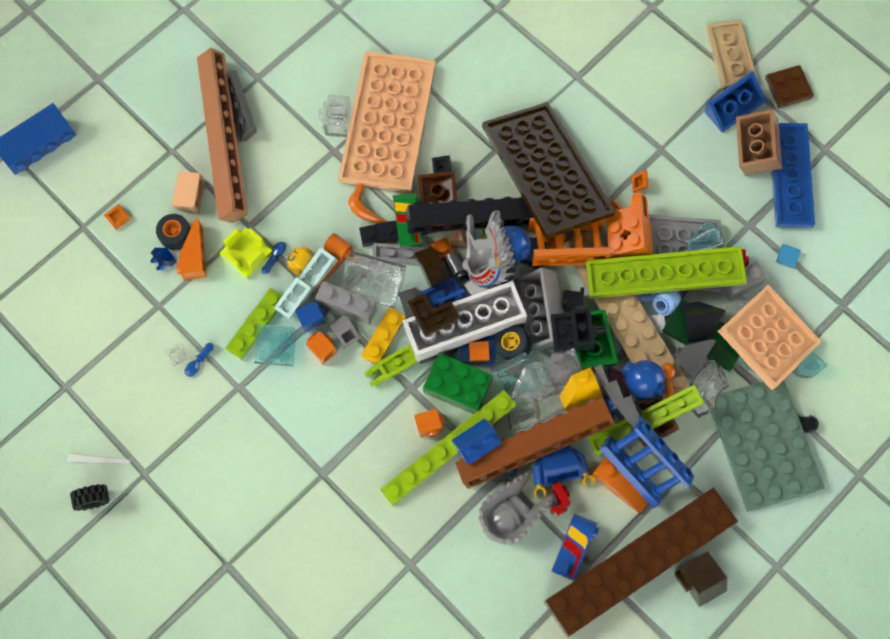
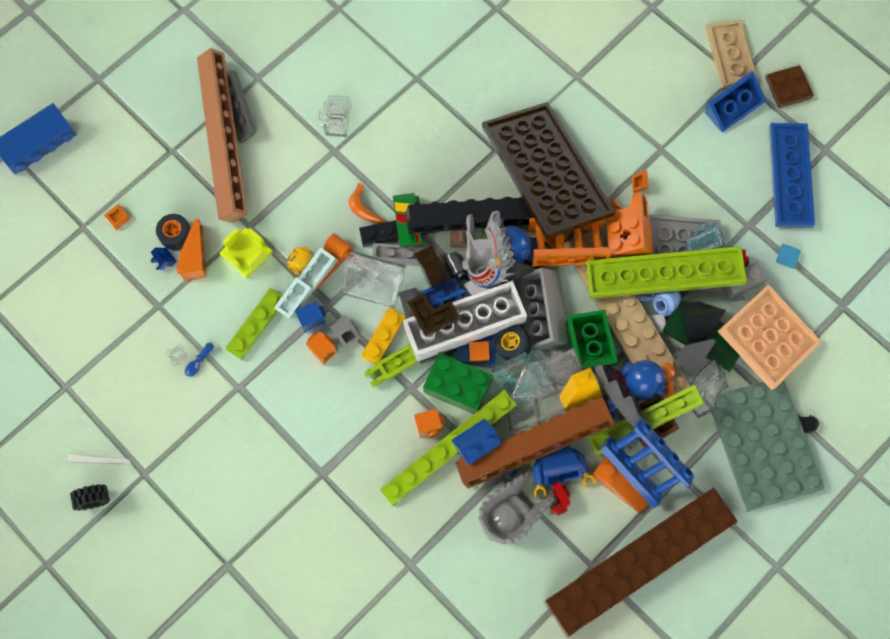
(188, 192): light nougat brick -> none
(275, 345): clear light blue plate -> none
(278, 249): blue piece -> none
(346, 303): light grey brick -> none
(387, 122): light nougat plate -> none
(437, 187): reddish brown slope -> none
(441, 164): black tile -> none
(442, 248): orange plate -> none
(573, 299): black panel -> none
(574, 331): black plate -> none
(574, 546): blue door -> none
(702, 578): dark brown plate -> none
(758, 142): medium nougat brick -> none
(810, 366): clear light blue brick -> none

